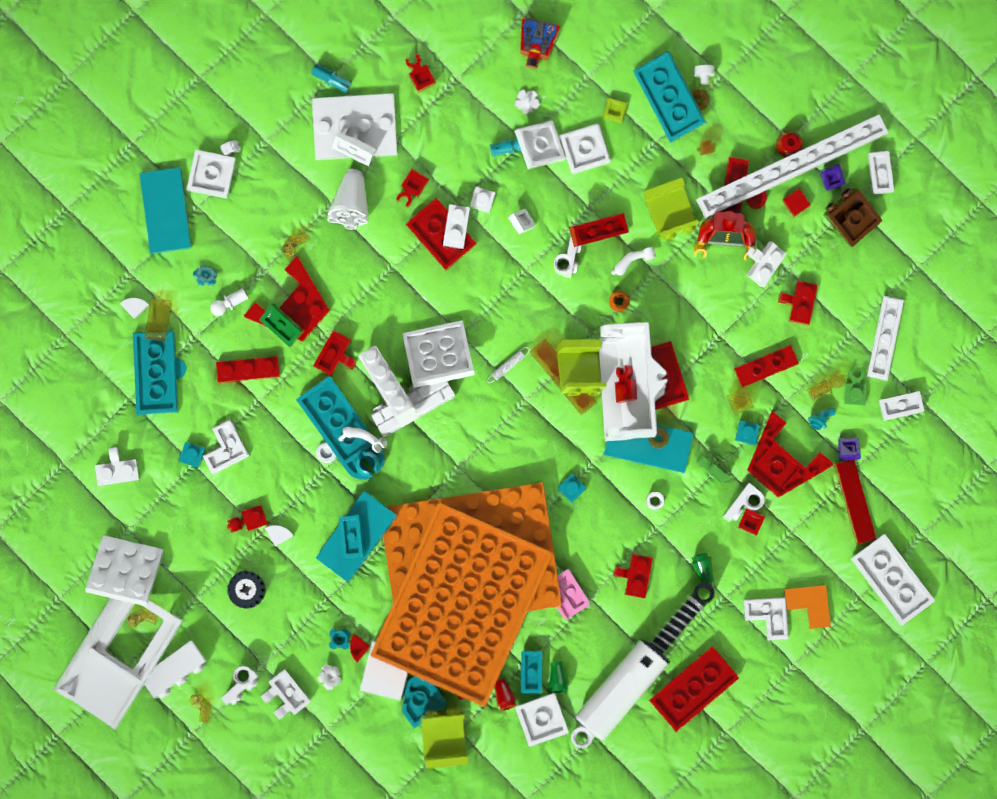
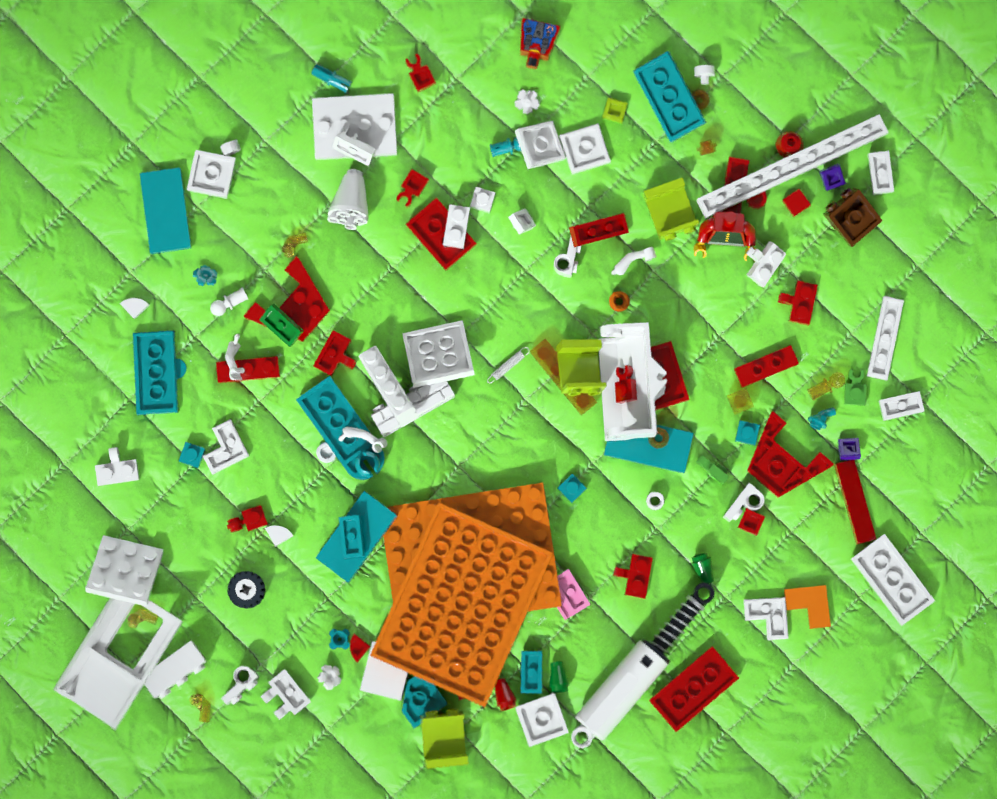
(158, 319): clear yellow tile -> none
(232, 349): none -> white piece

